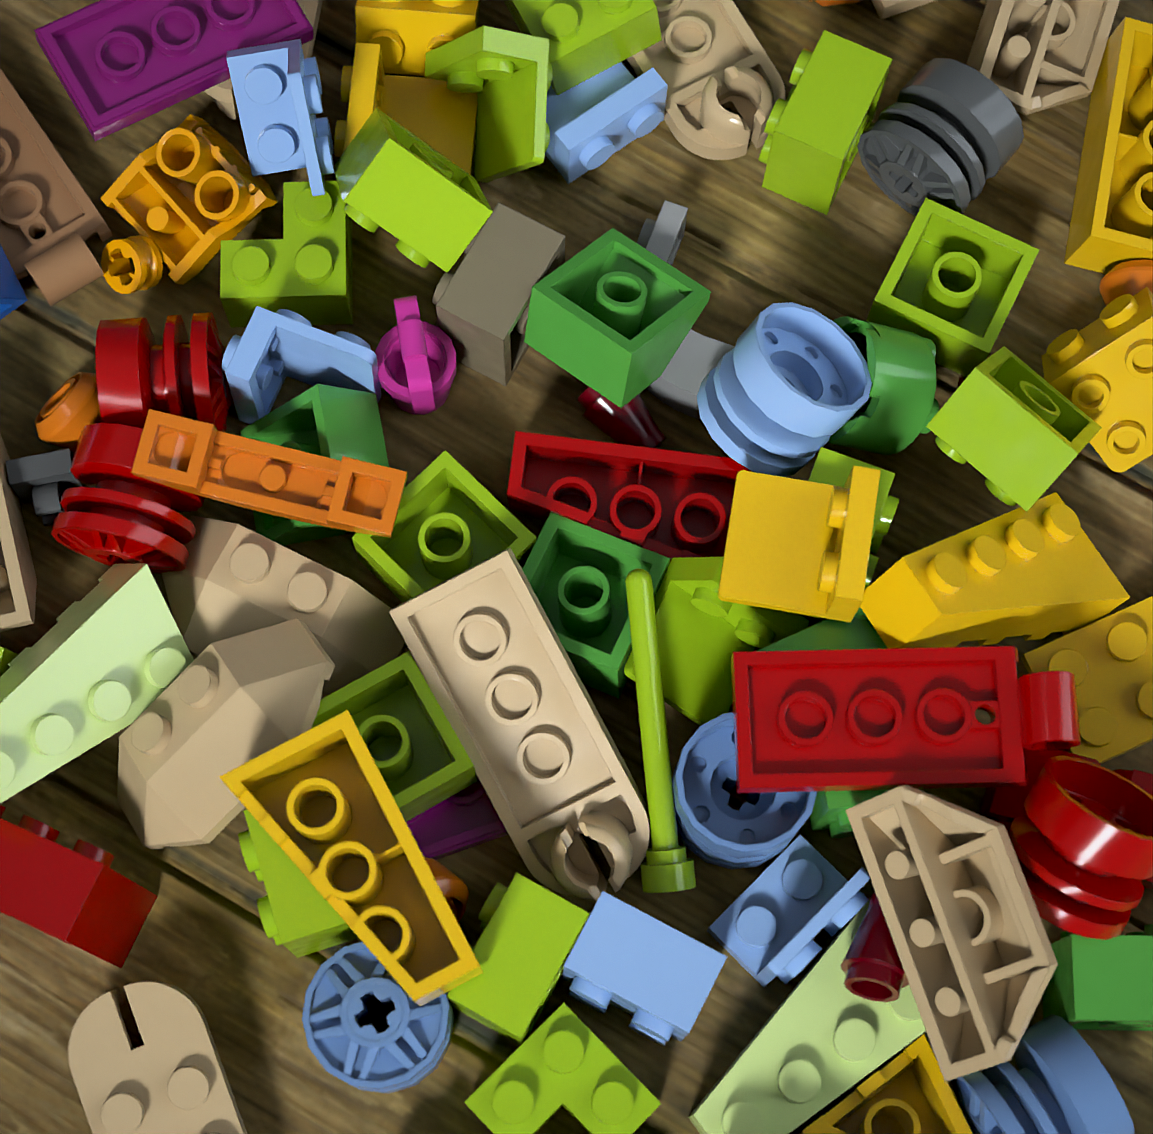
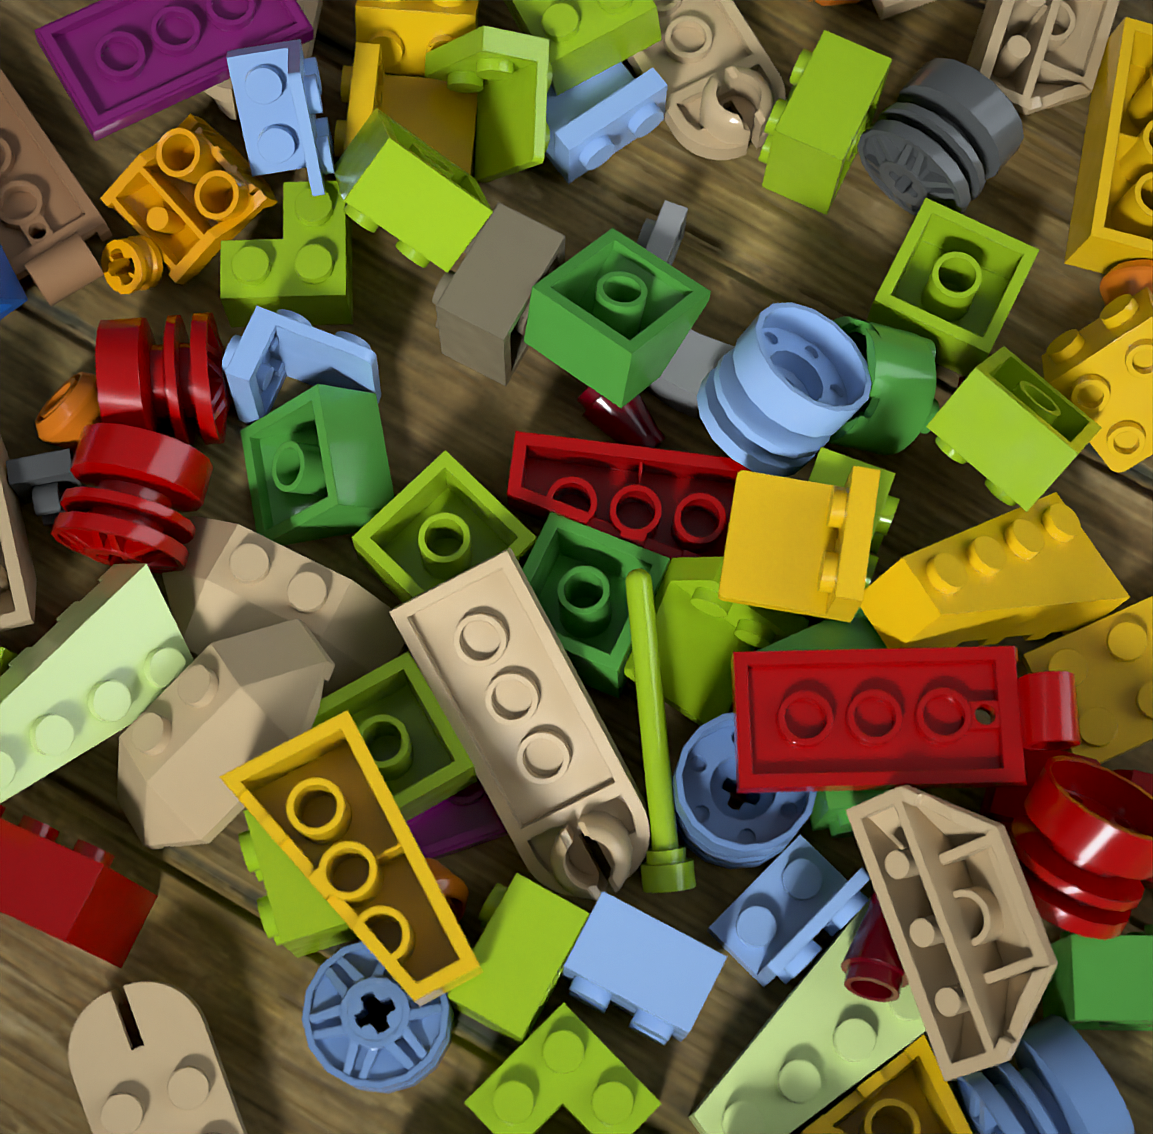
(269, 476): orange slope -> none
(415, 361): dark pink piece -> none

